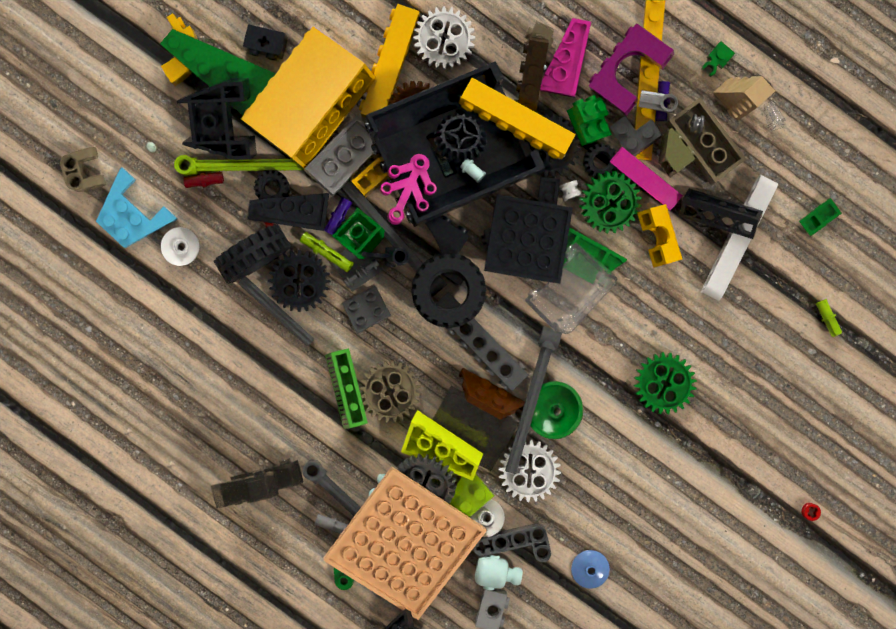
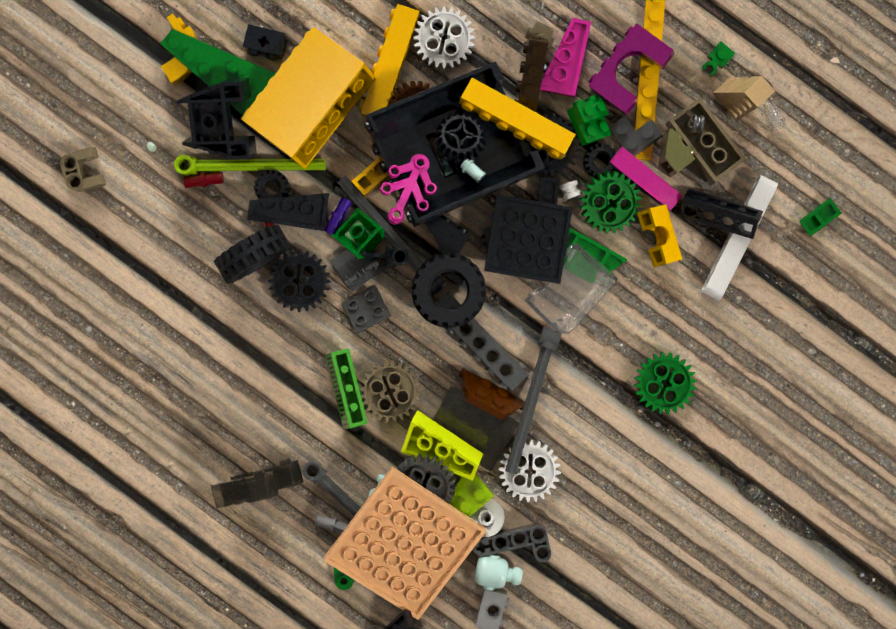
(124, 219): medium azure wing -> none
(171, 242): white dish -> none
(276, 311): dark grey axle -> none
(319, 247): lime pin -> none
(341, 157): light grey plate -> none
(552, 397): green dish -> none
(586, 560): medium blue dish -> none
(655, 101): light grey piece -> none
(663, 87): dark purple pin -> none
(805, 509): red bush -> none
(829, 318): lime axle -> none

